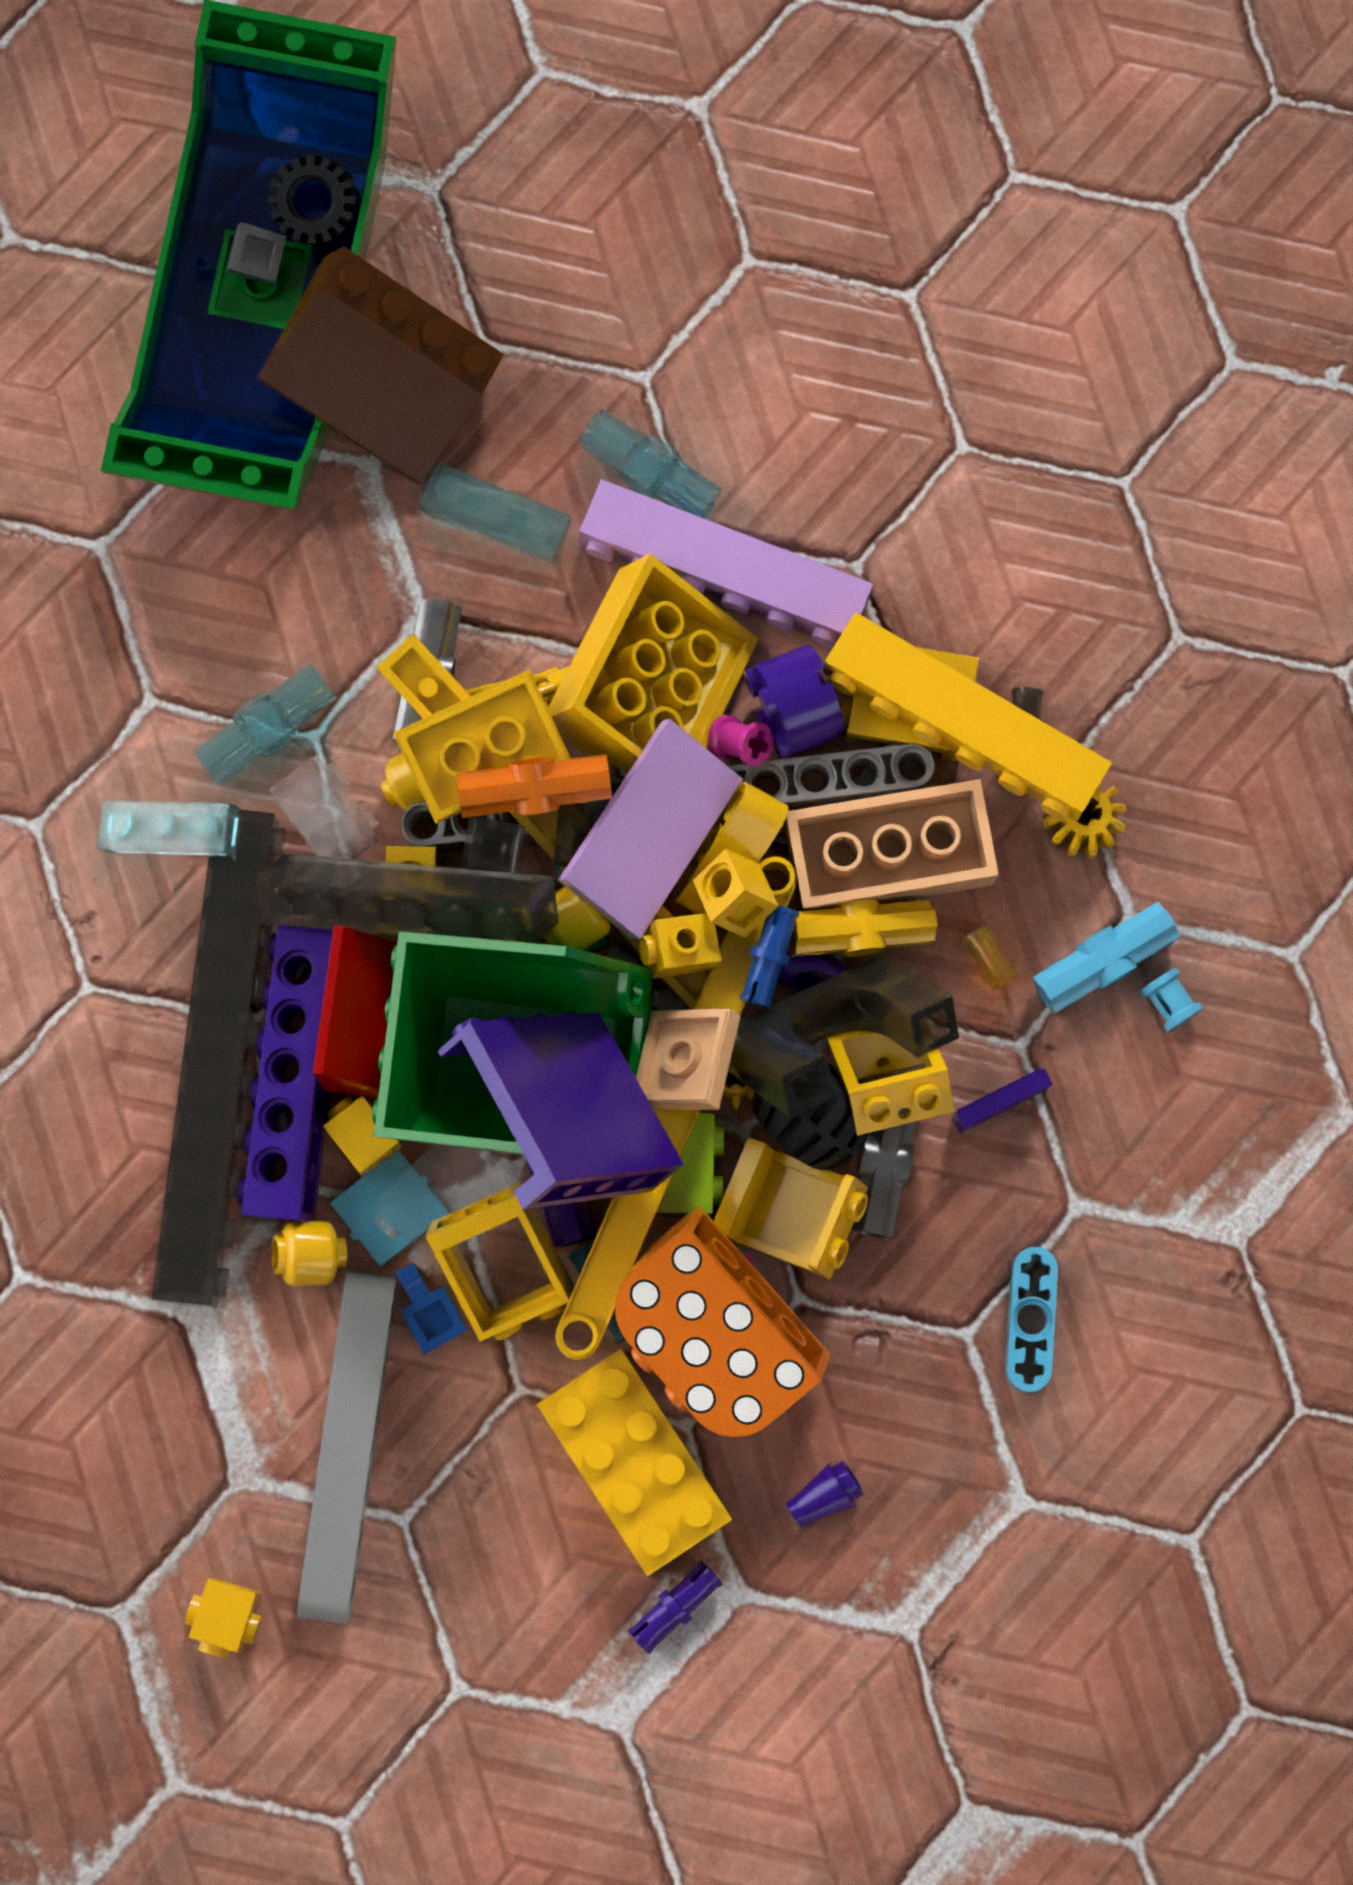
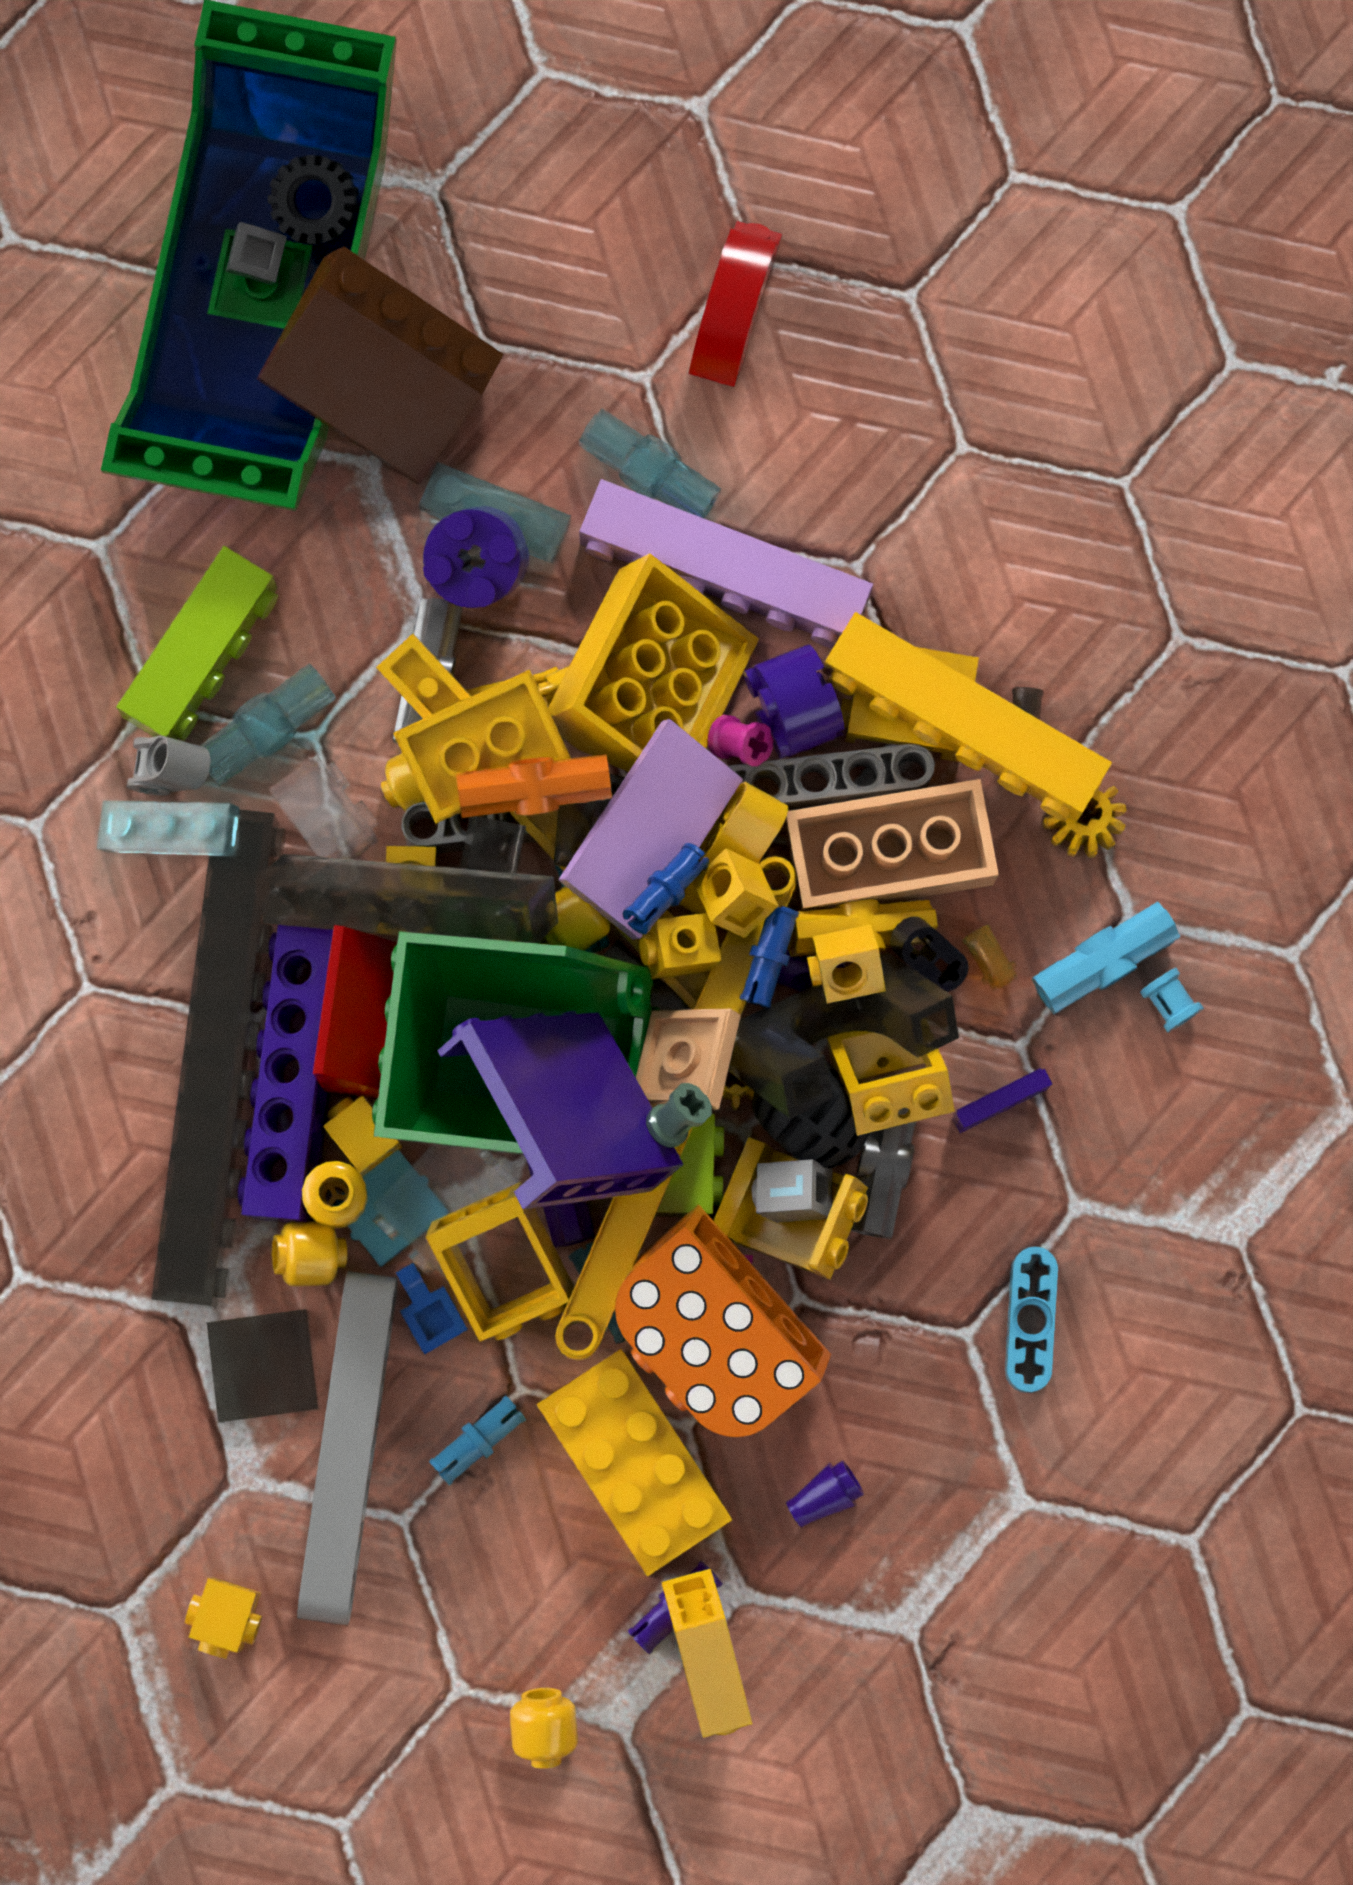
(168, 766): none -> light grey piece
(199, 646): none -> lime brick
(262, 1366): none -> clear smoke tile
(327, 1178): none -> yellow head
(450, 567): none -> dark purple brick
(477, 1440): none -> dark azure pin
(543, 1727): none -> yellow head
(665, 888): none -> blue pin
(672, 1121): none -> sand green bush
(707, 1653): none -> yellow window
(734, 302): none -> red arch
(793, 1191): none -> light grey brick
(856, 980): none -> yellow brick
(935, 947): none -> black beam

